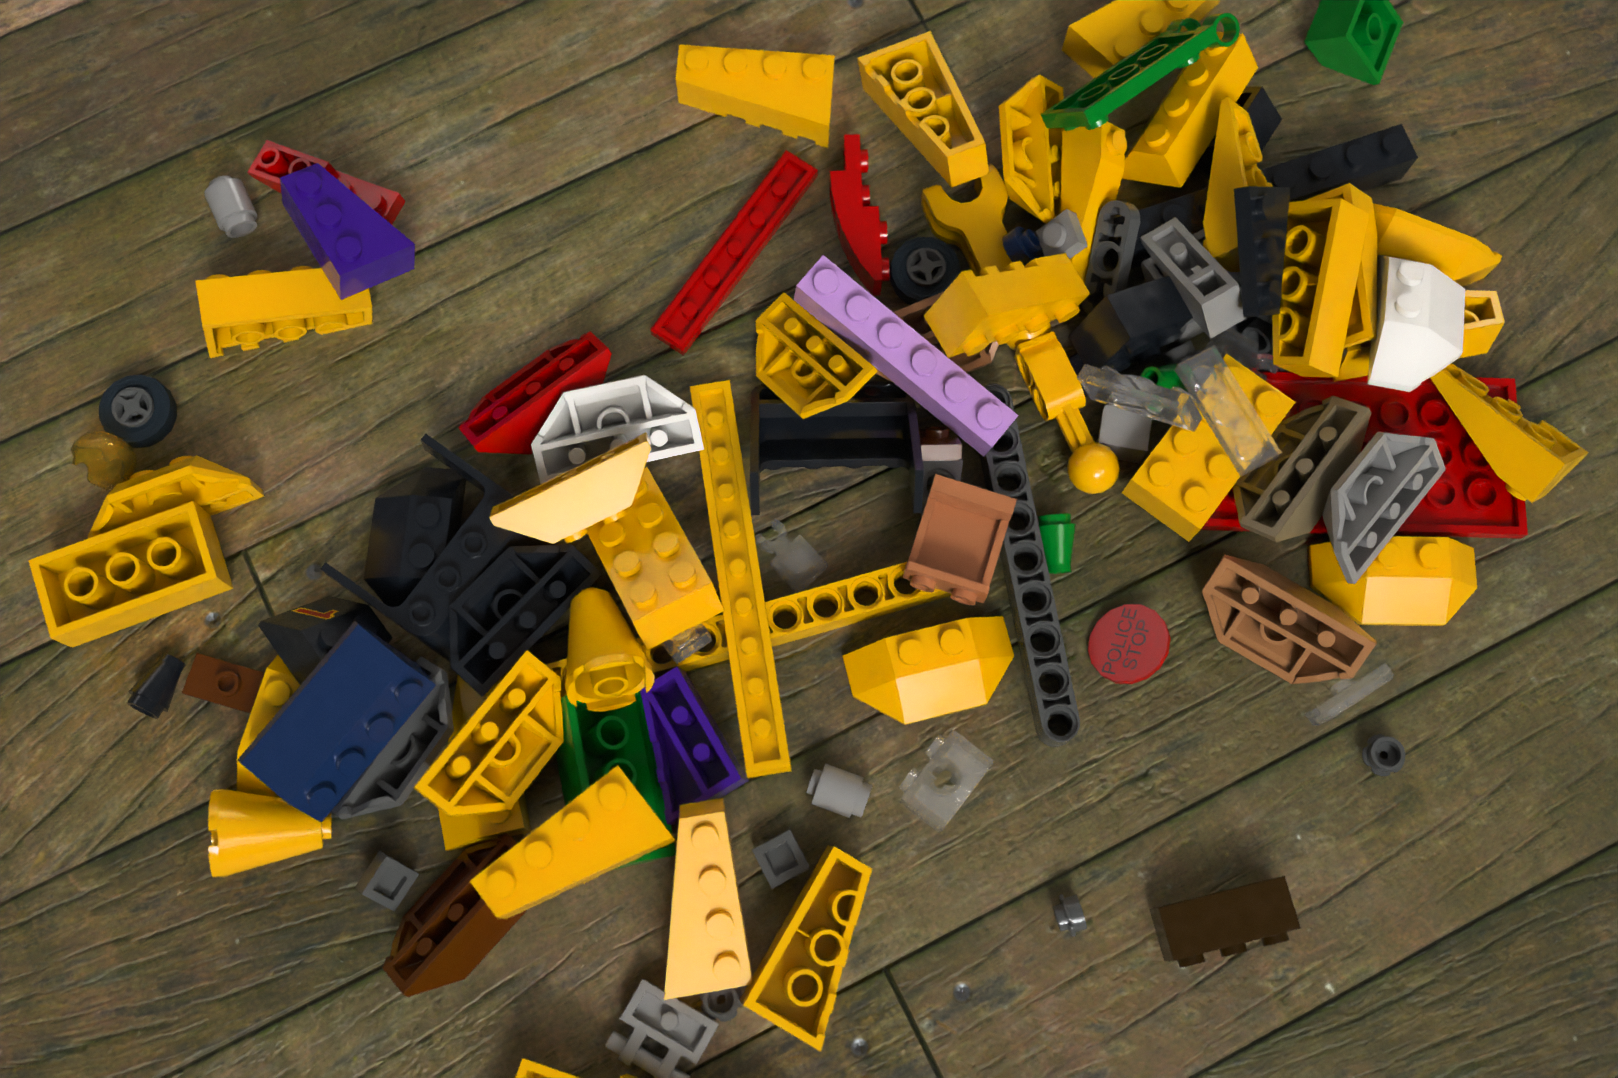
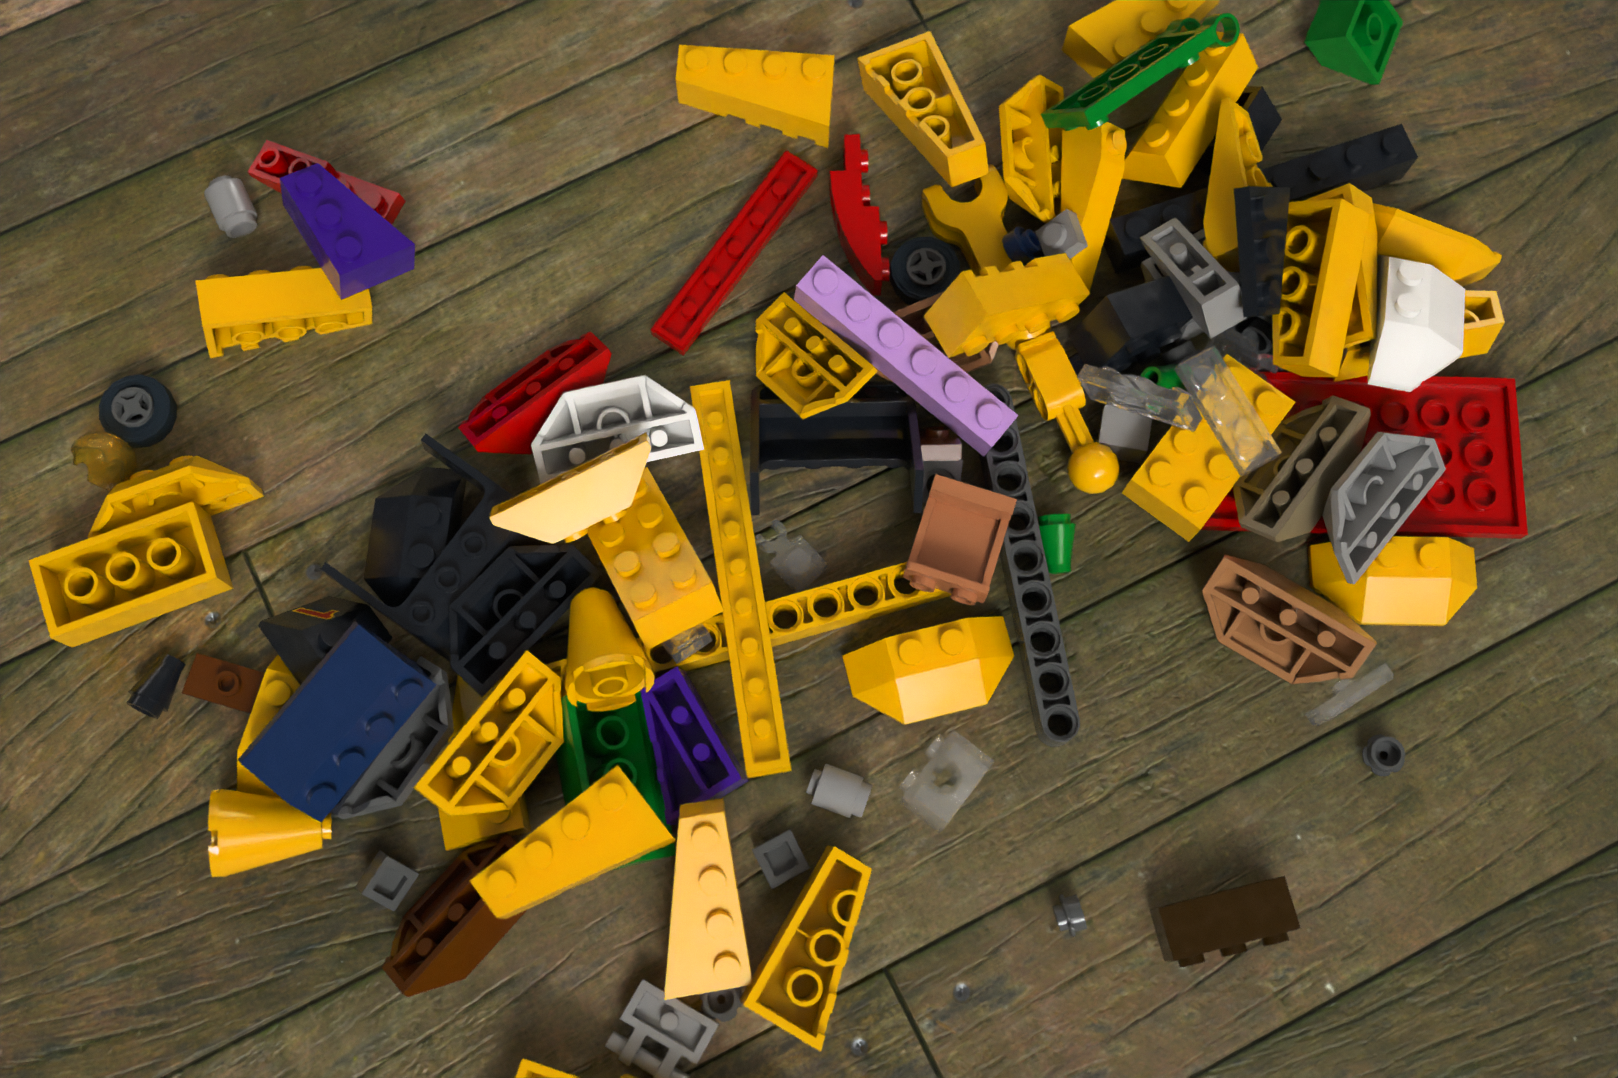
(1101, 244): dark grey beam -> none
(1129, 644): red piece -> none
(1521, 453): yellow wedge -> none

